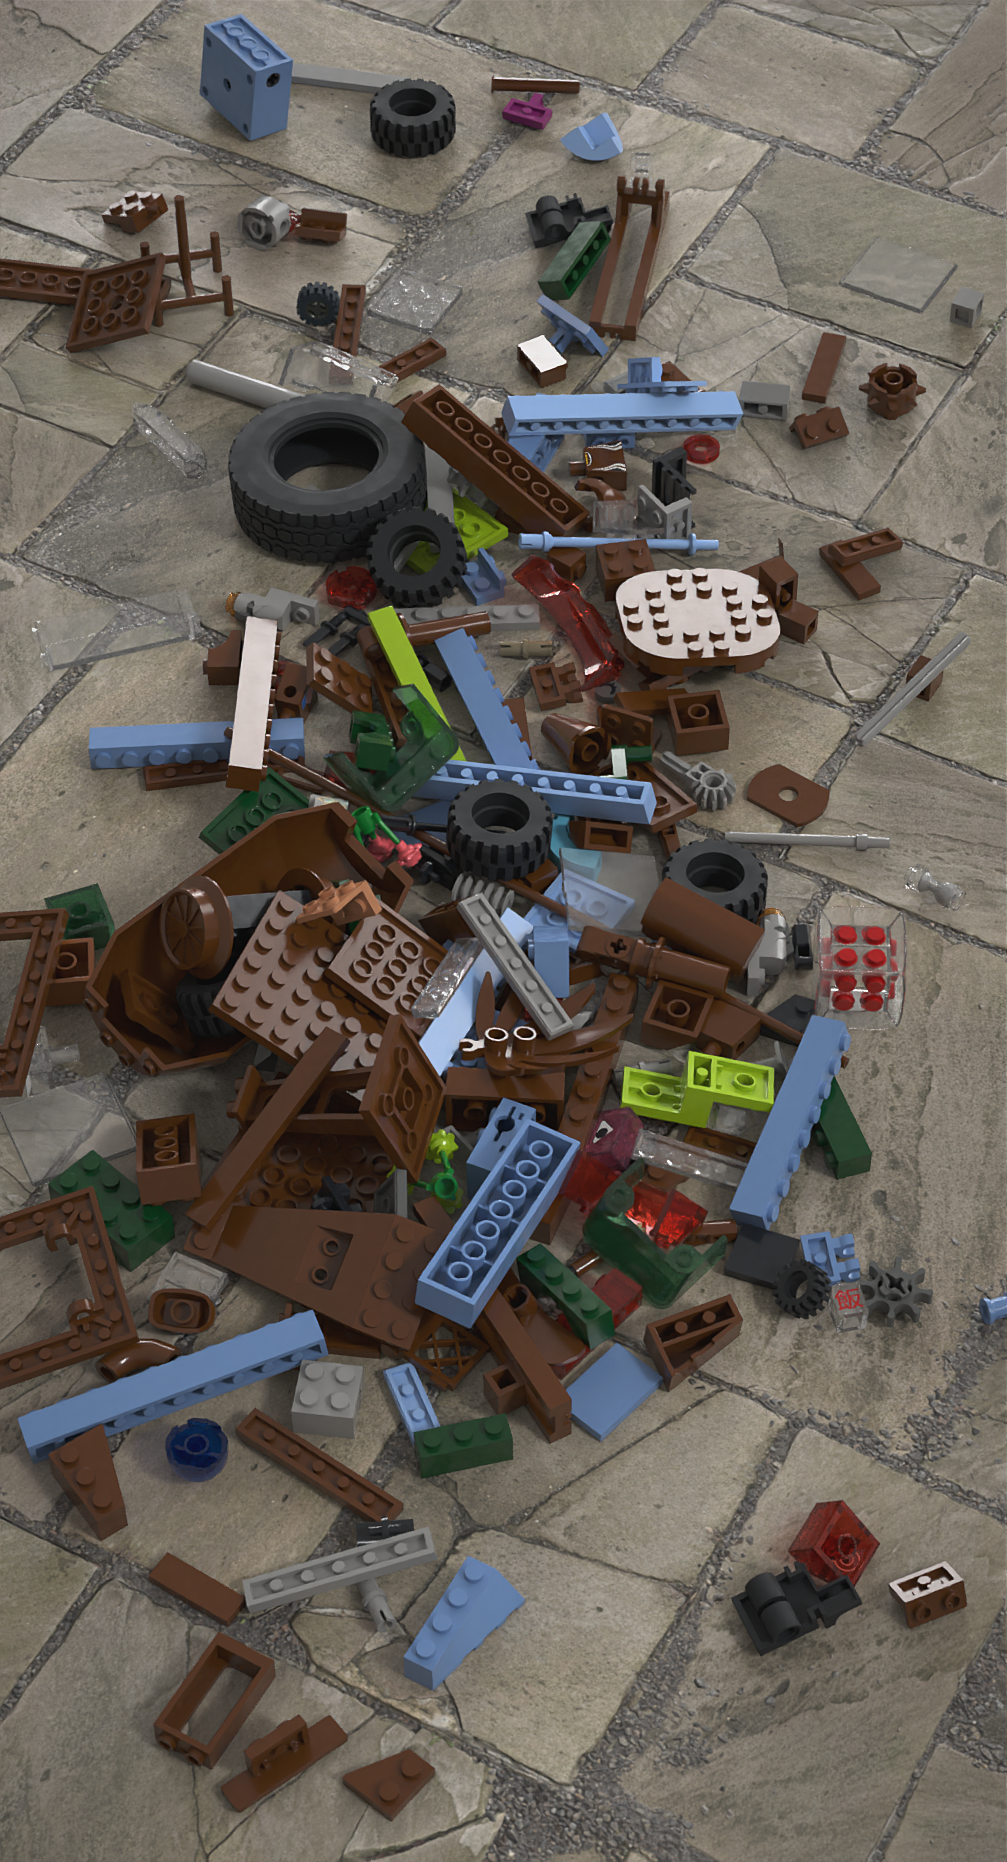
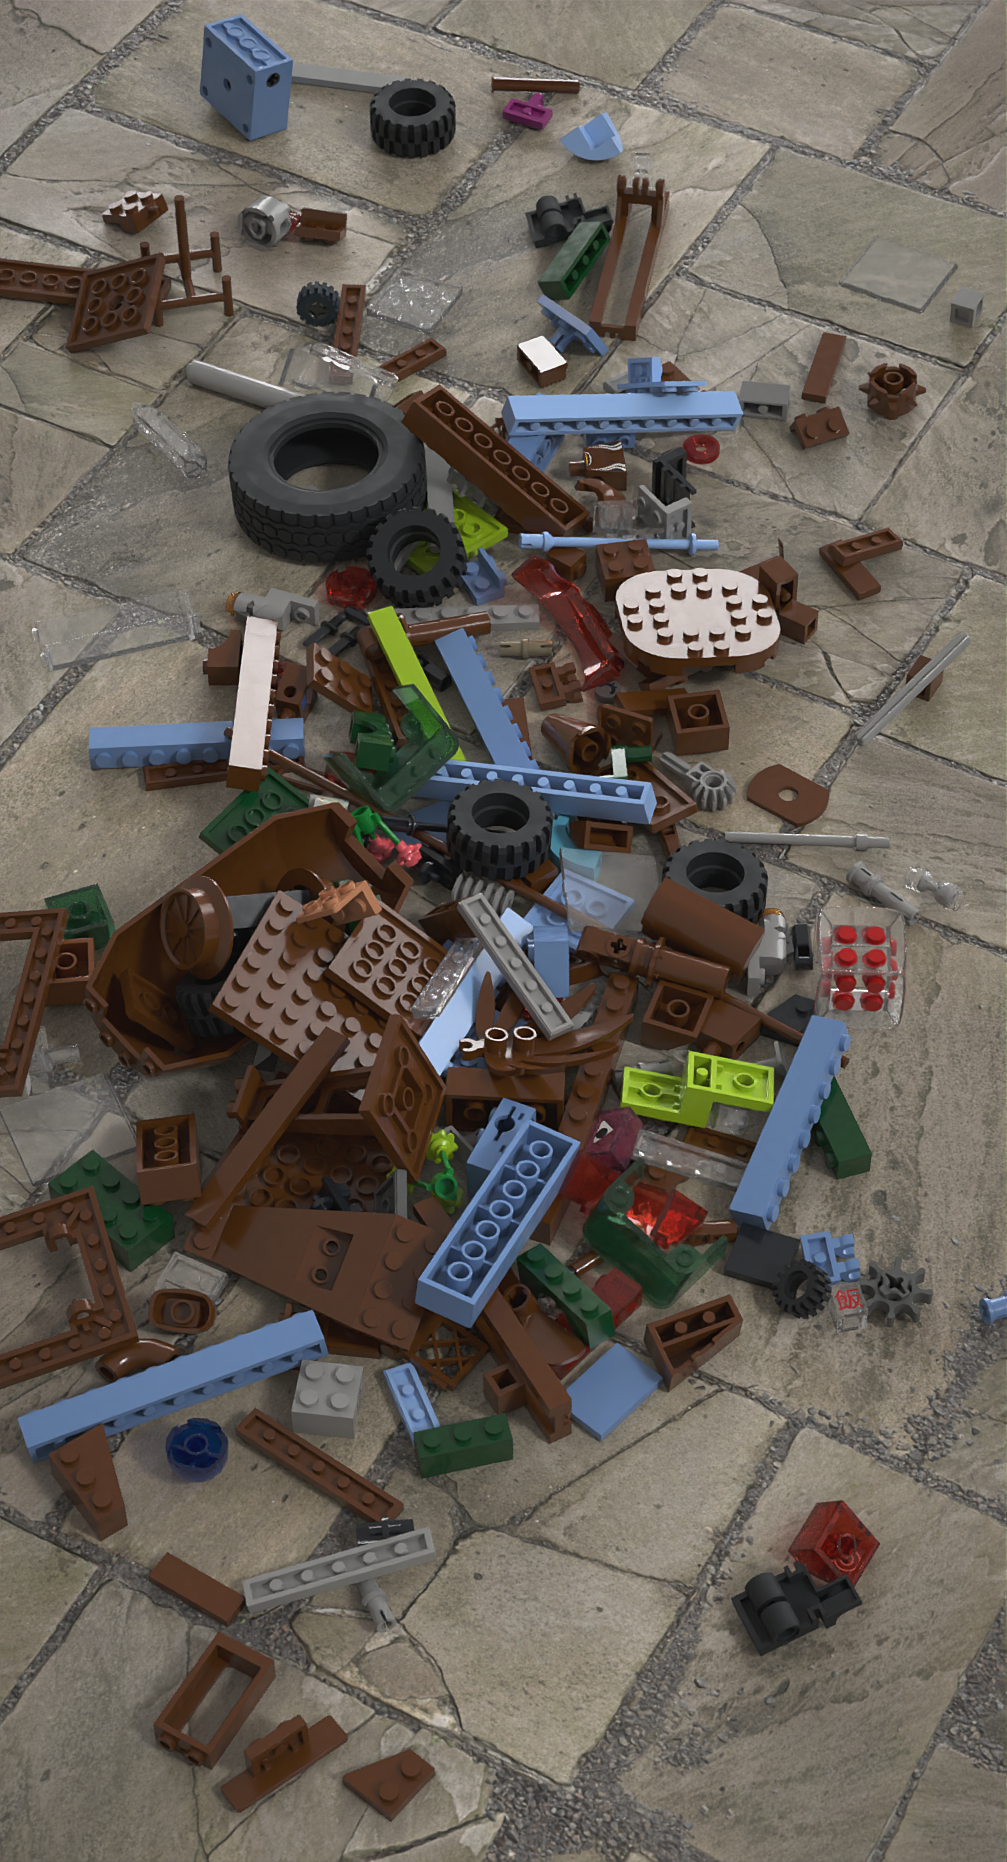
(464, 1616): medium blue wedge -> none
(874, 886): none -> light grey pin
(929, 1594): reddish brown bracket -> none

